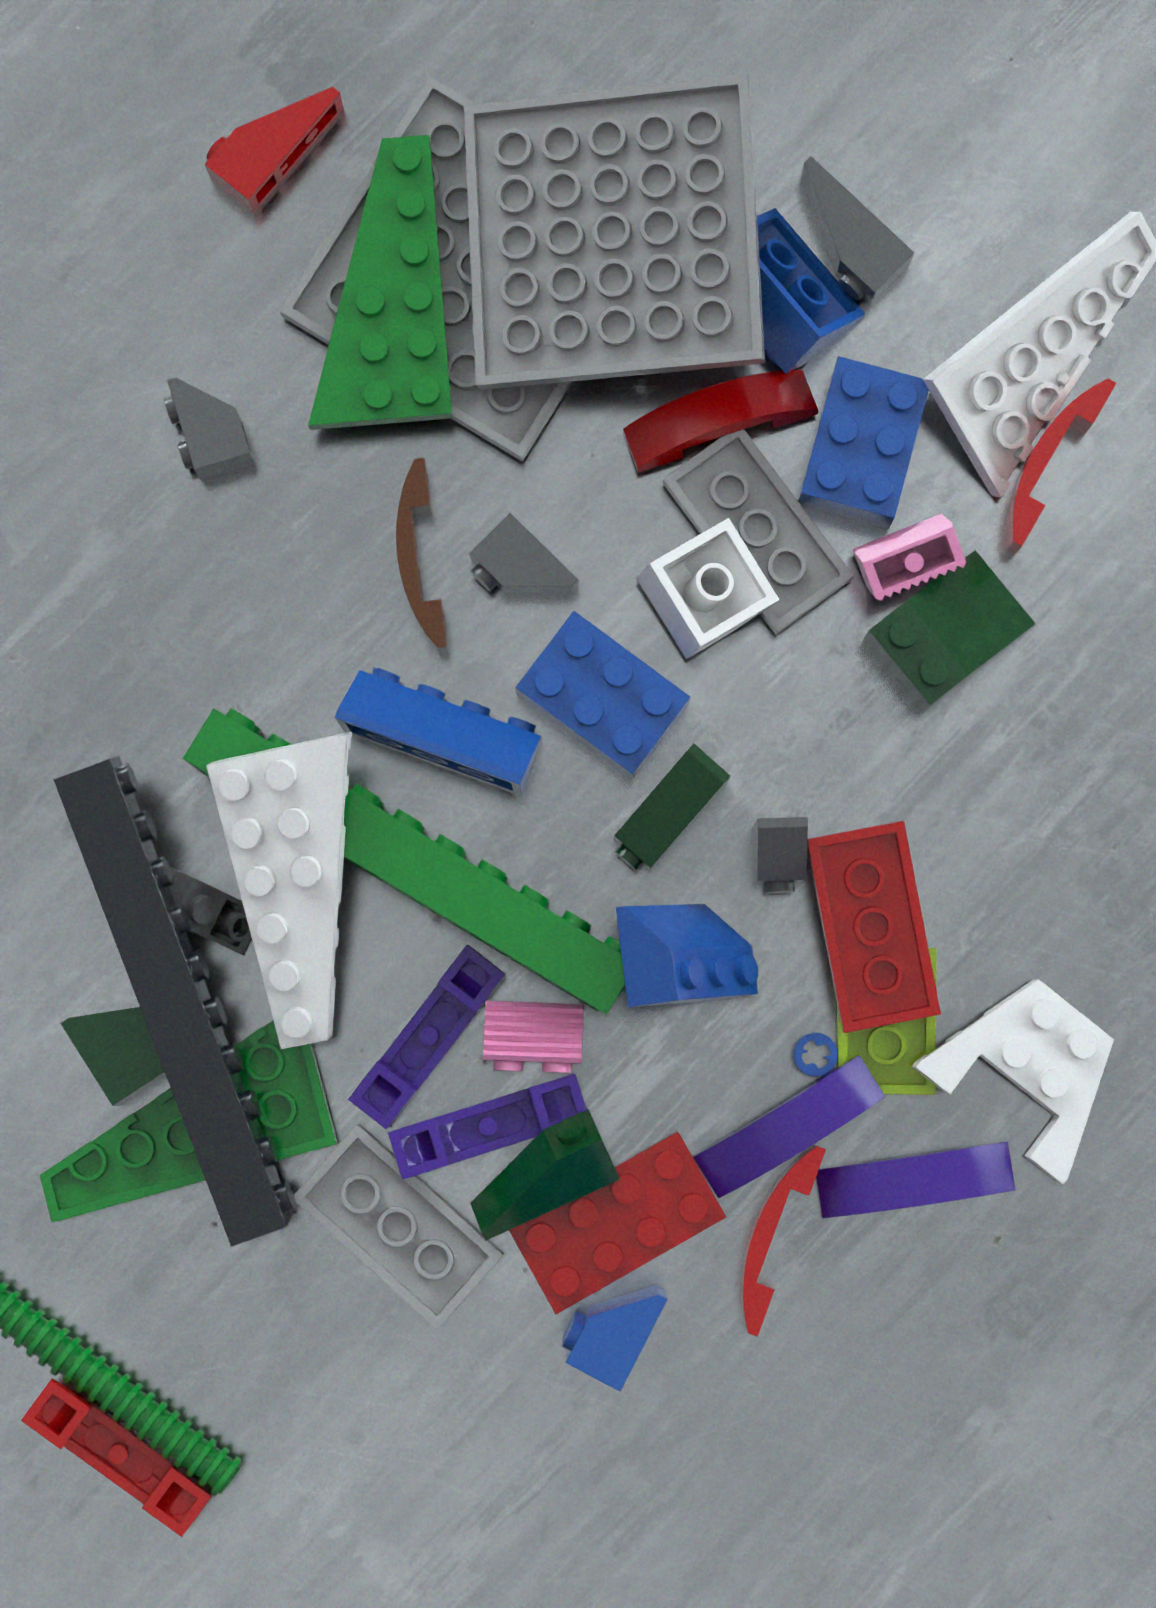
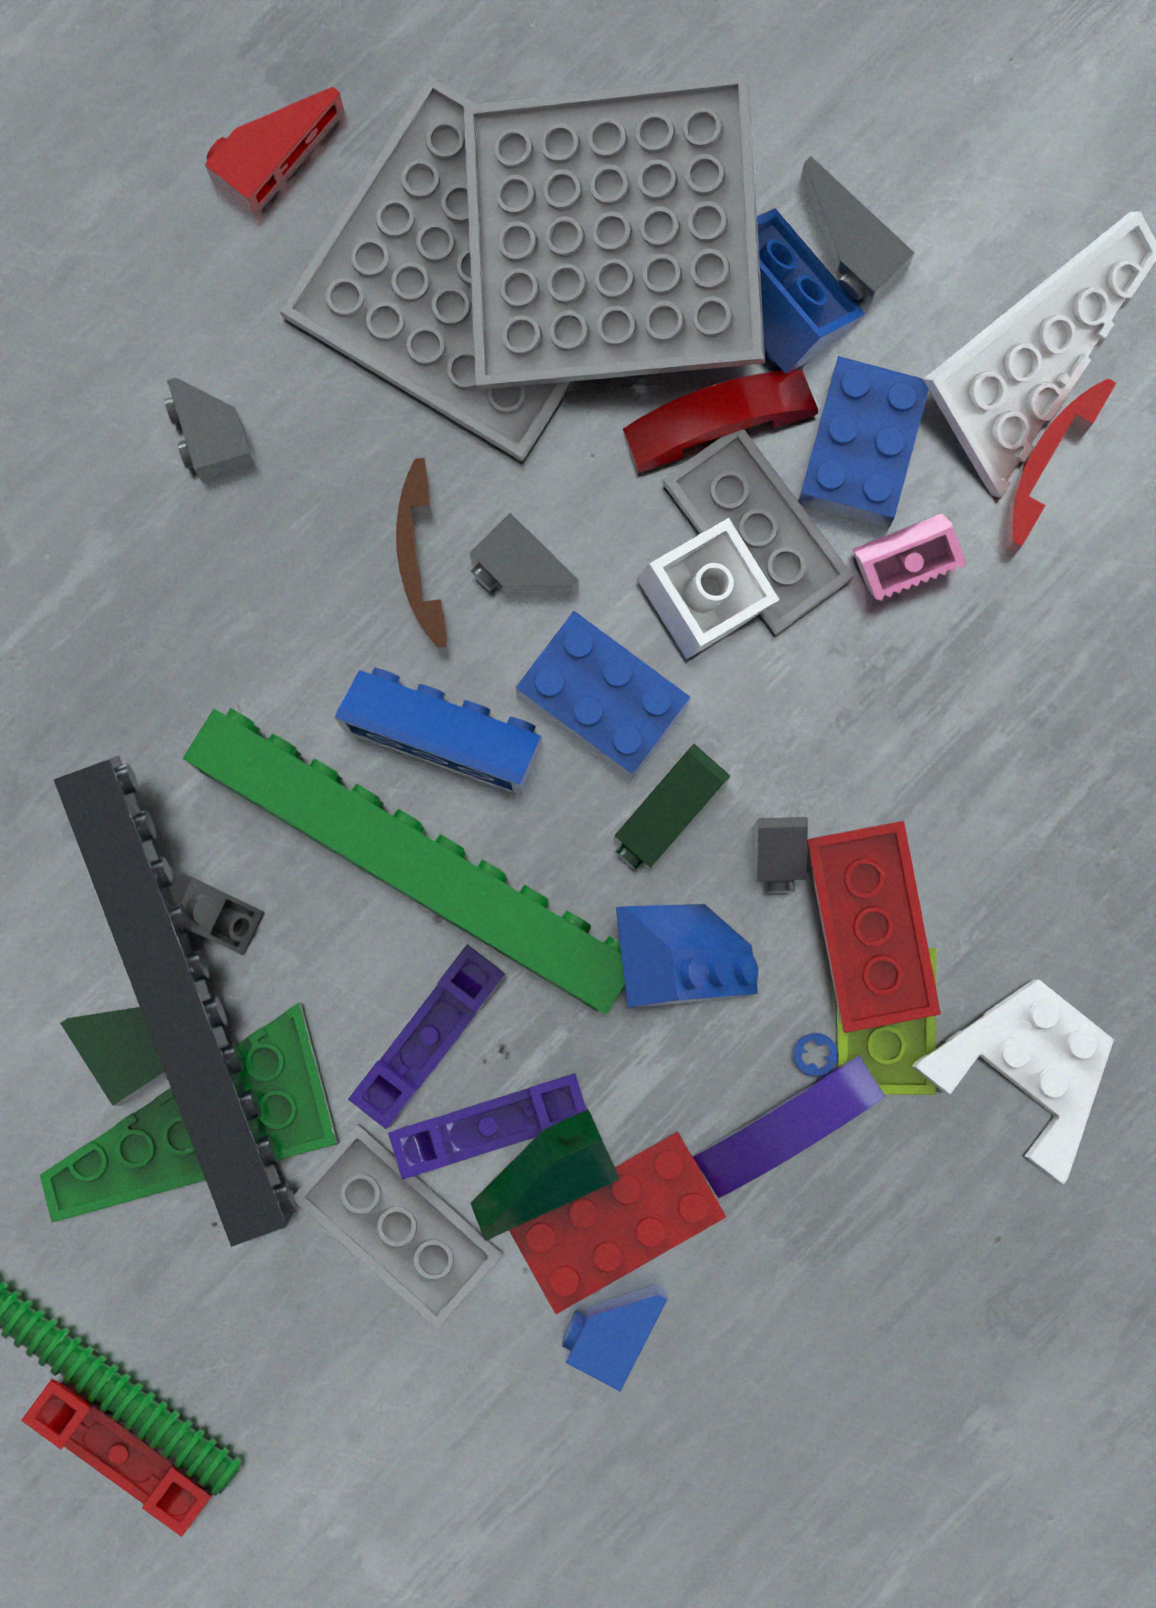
(288, 857): white wing -> none
(390, 323): green wing -> none
(533, 1034): bright pink brick -> none
(754, 1294): red slope -> none
(915, 1180): dark purple slope -> none
(948, 631): dark green slope -> none

